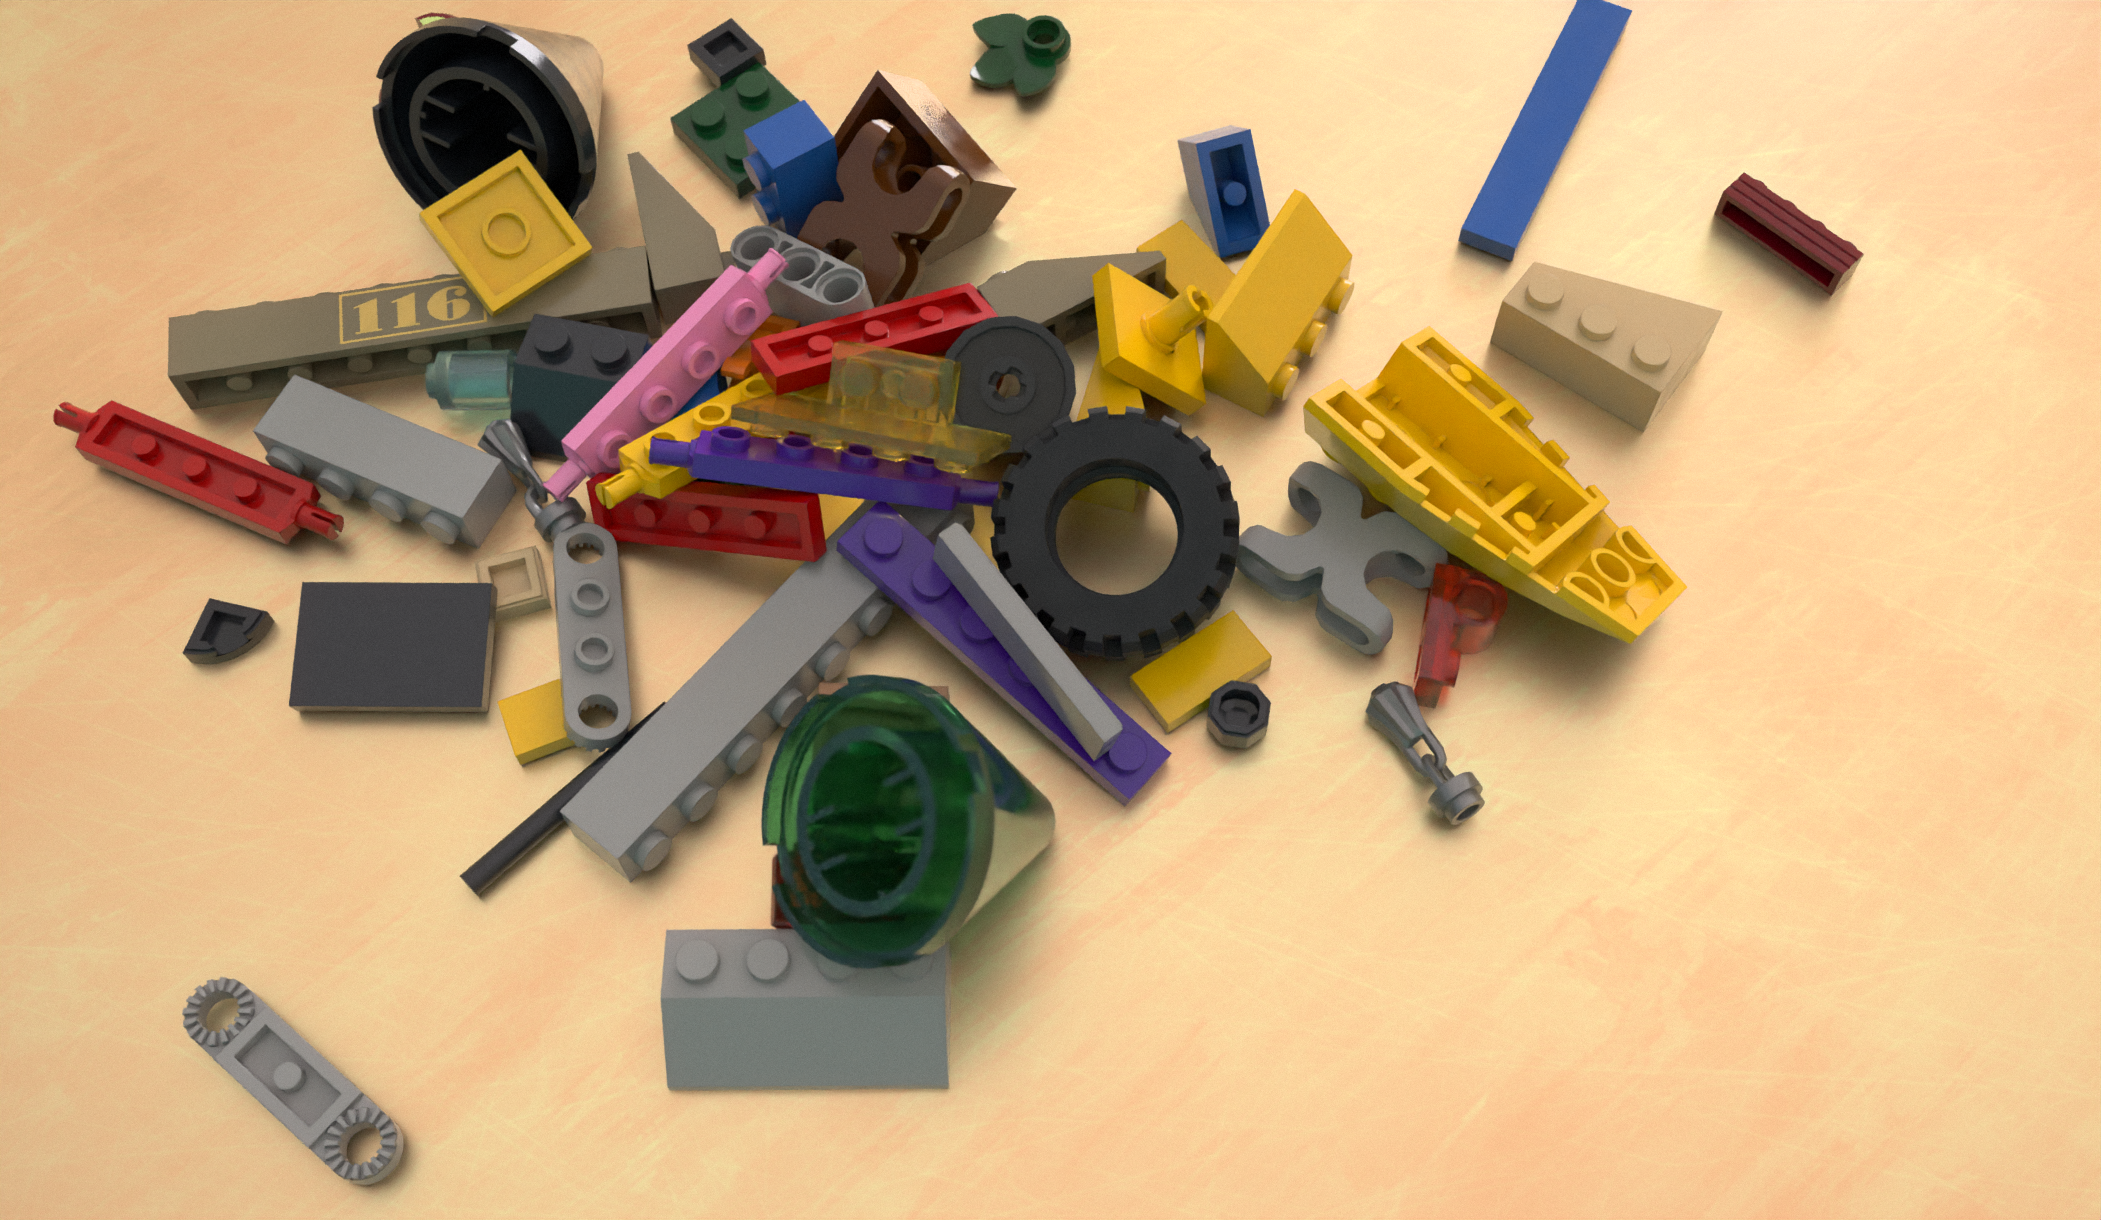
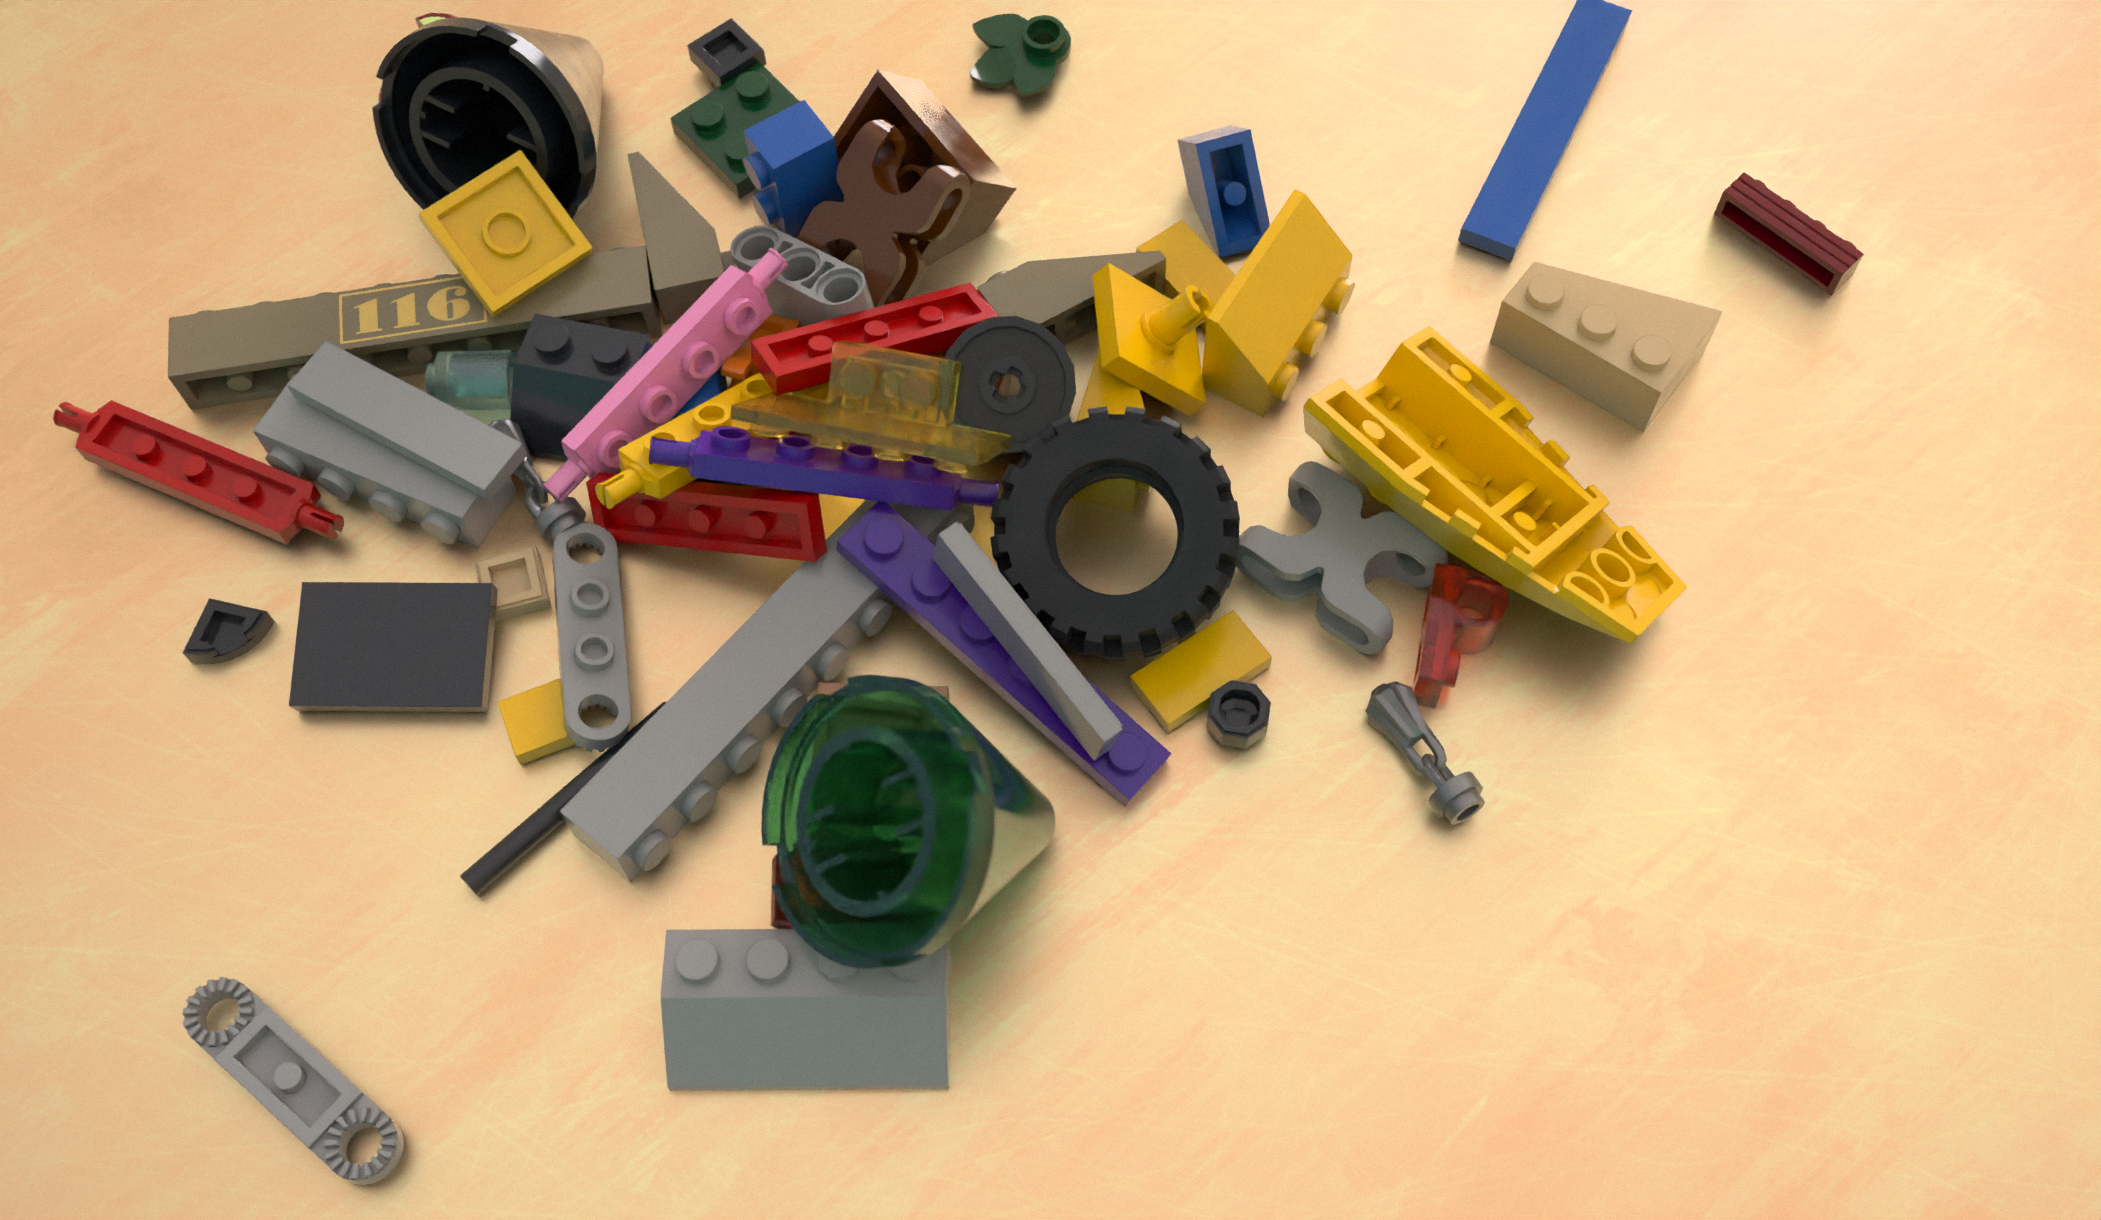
(408, 420): none -> light grey tile

